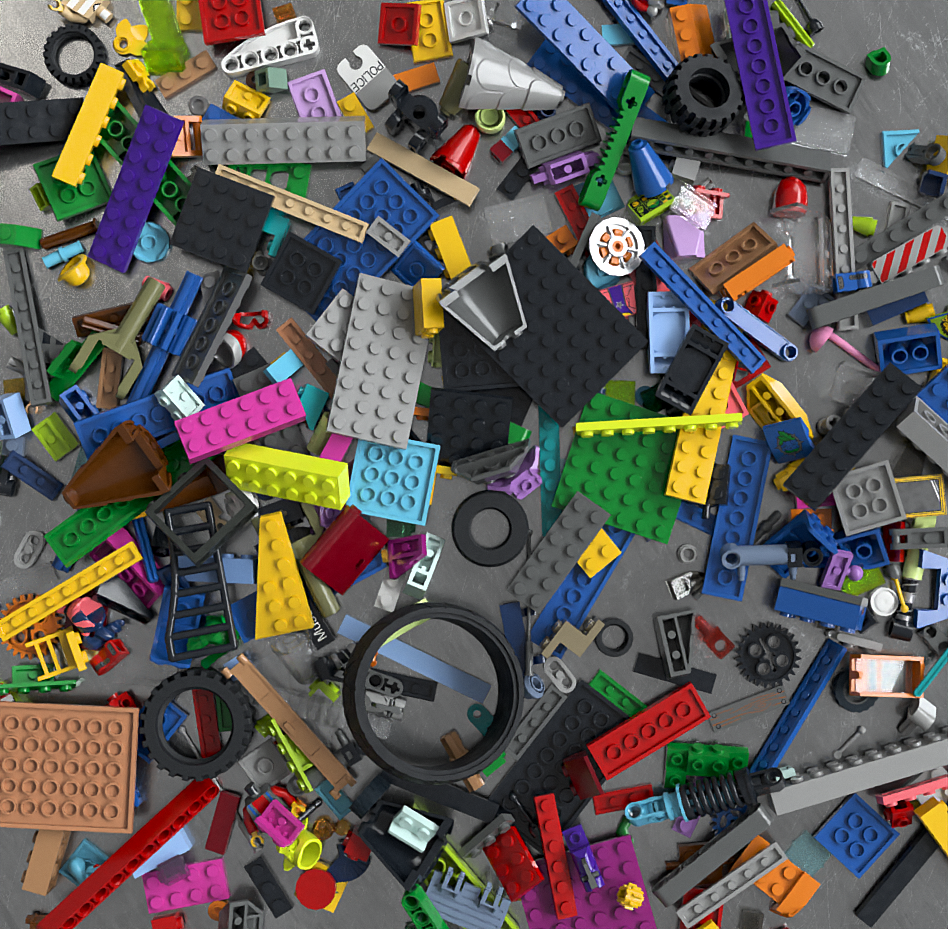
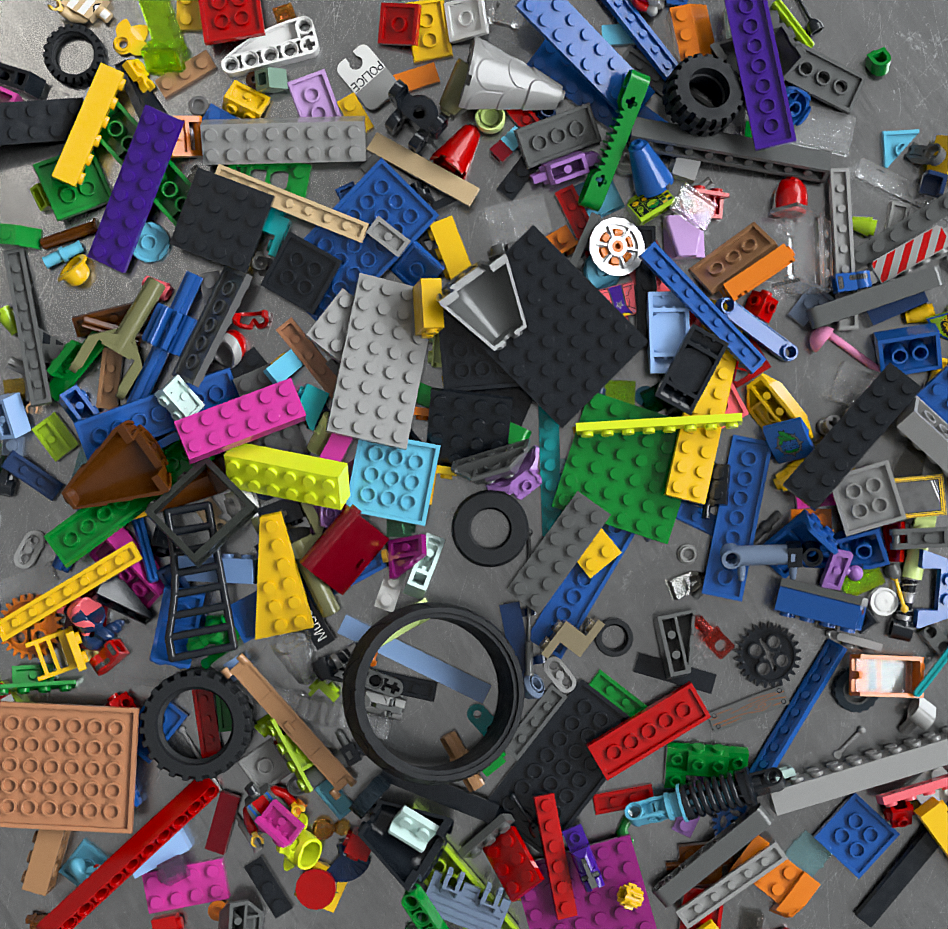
(309, 809): black wheel -> none
(582, 775): dark red slope -> none

